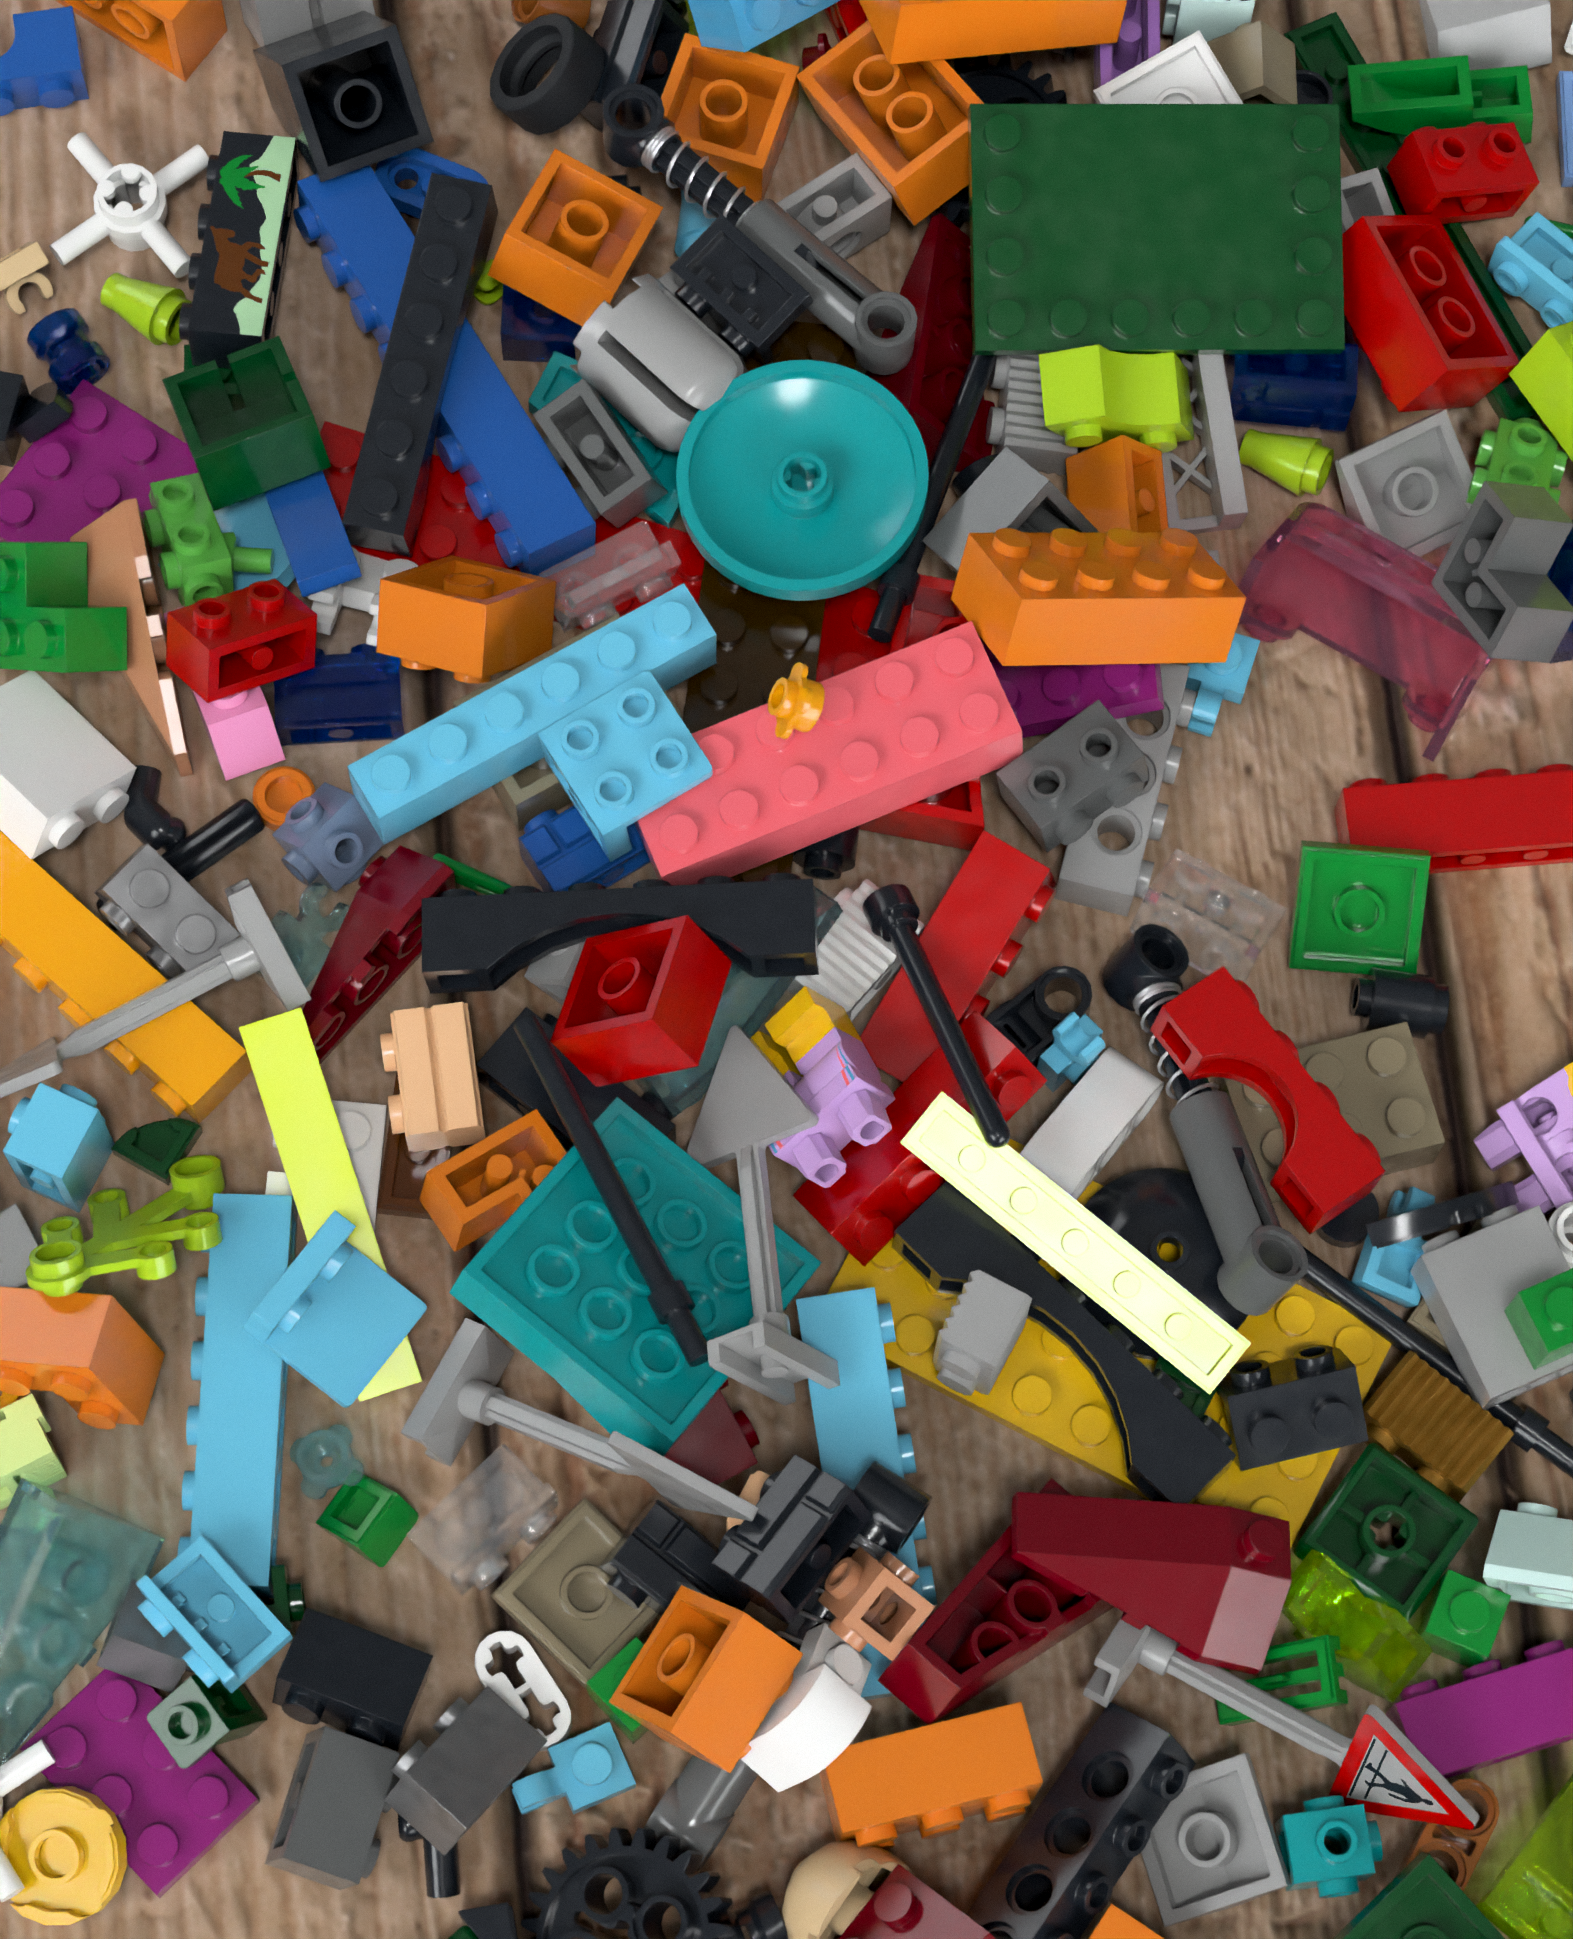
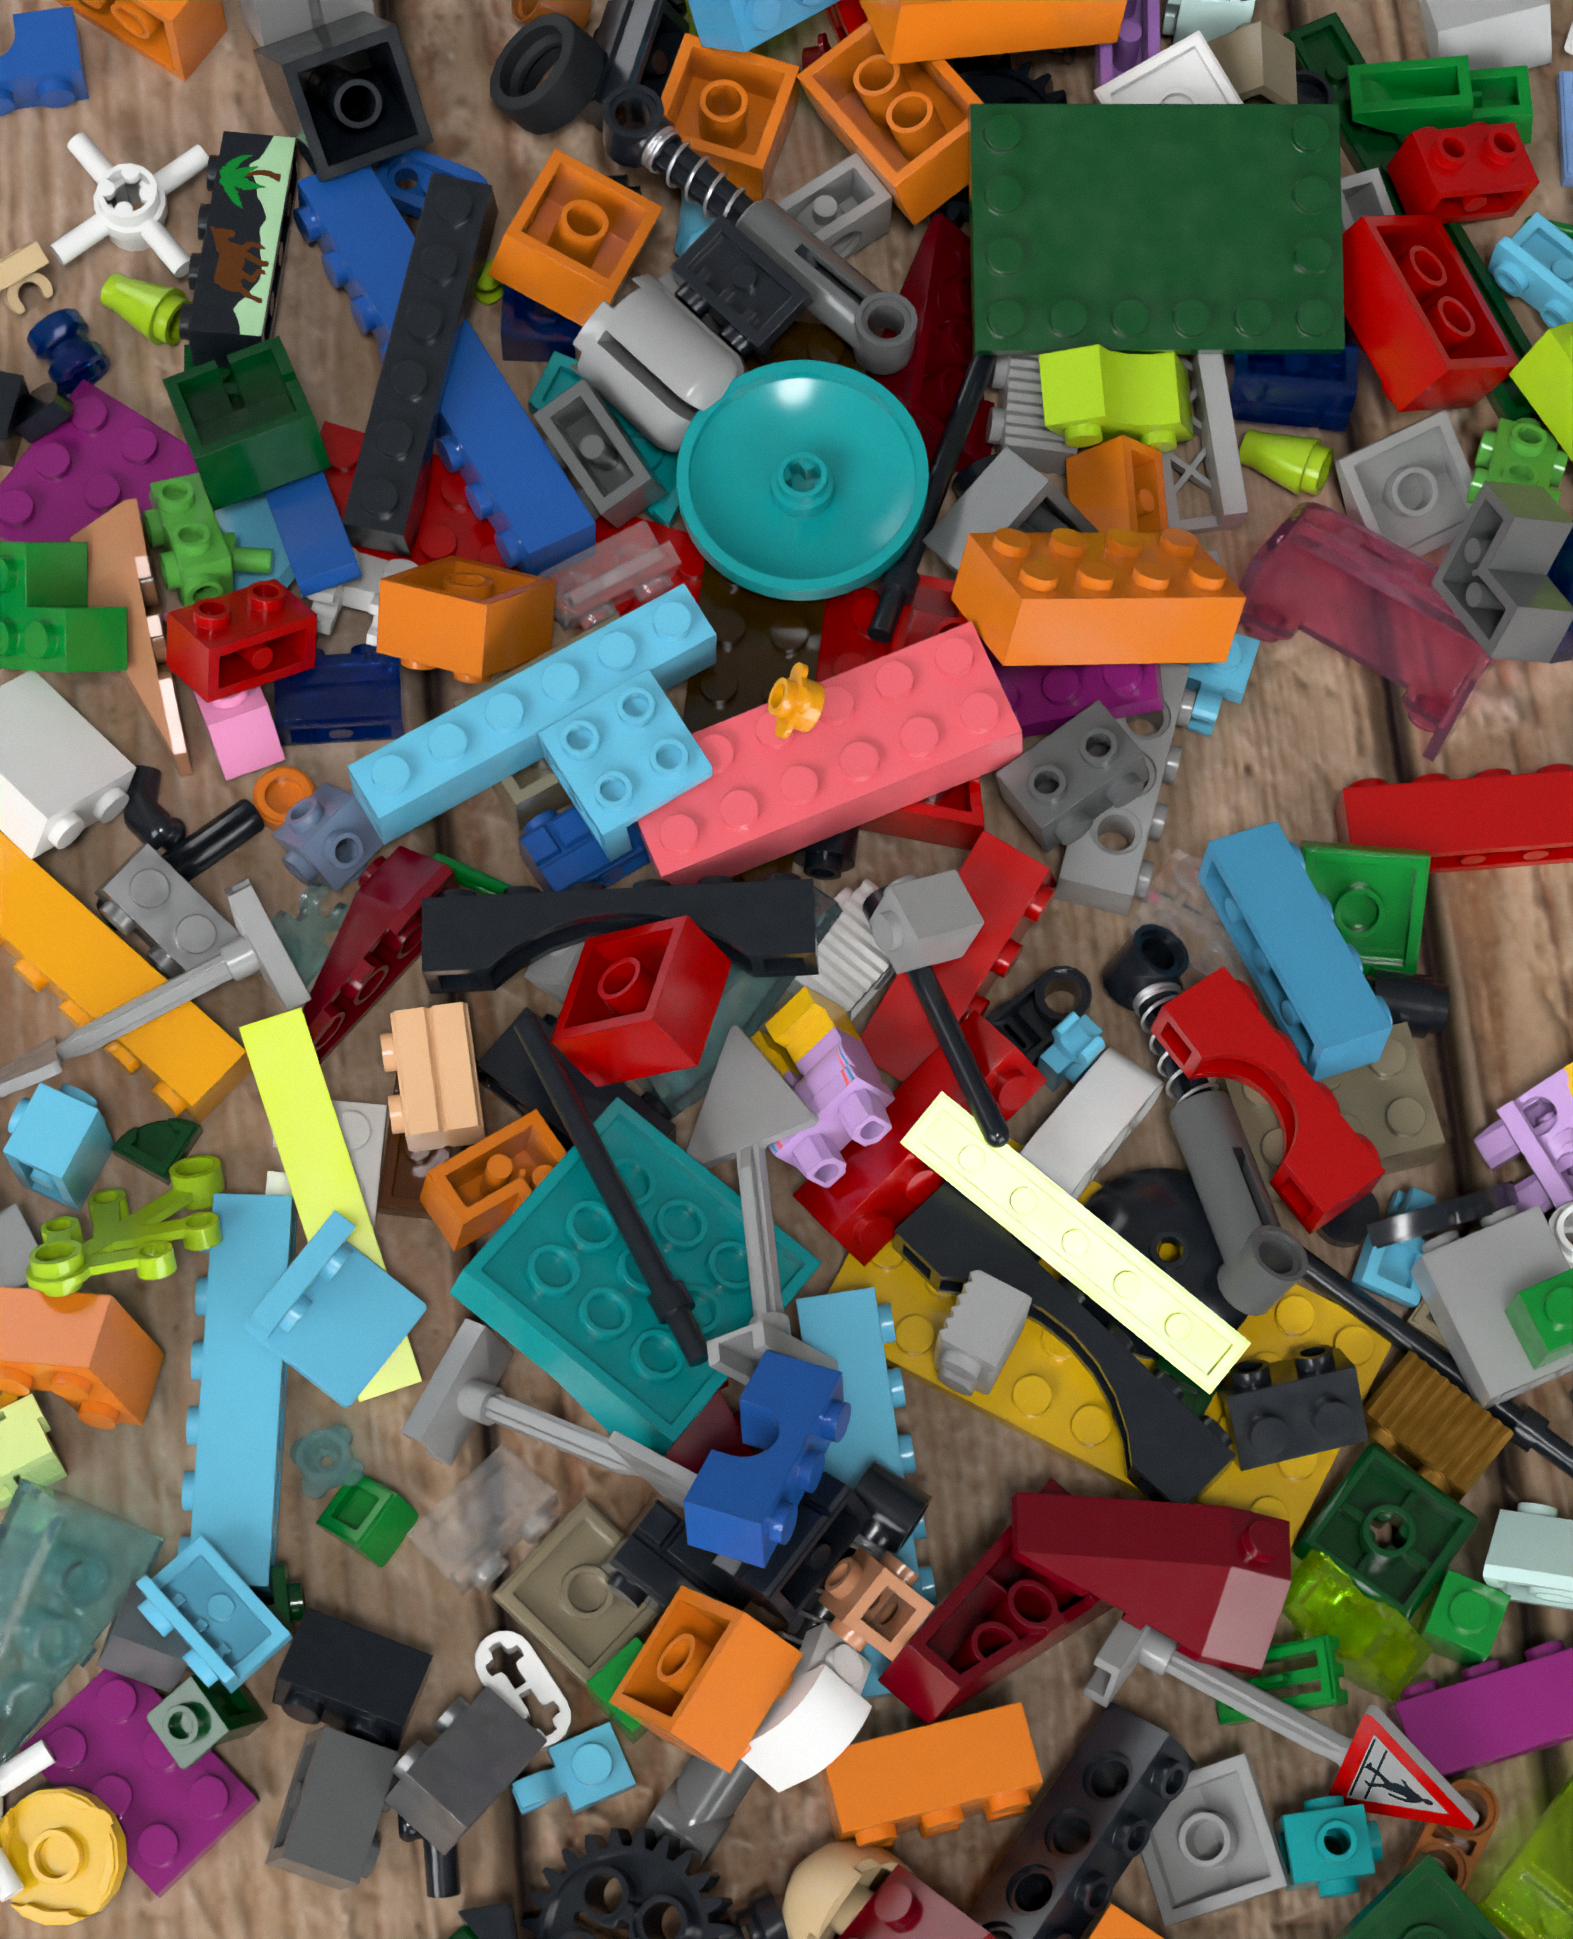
(751, 1502): none -> blue arch
(925, 920): none -> light grey brick
(1295, 950): none -> dark azure brick

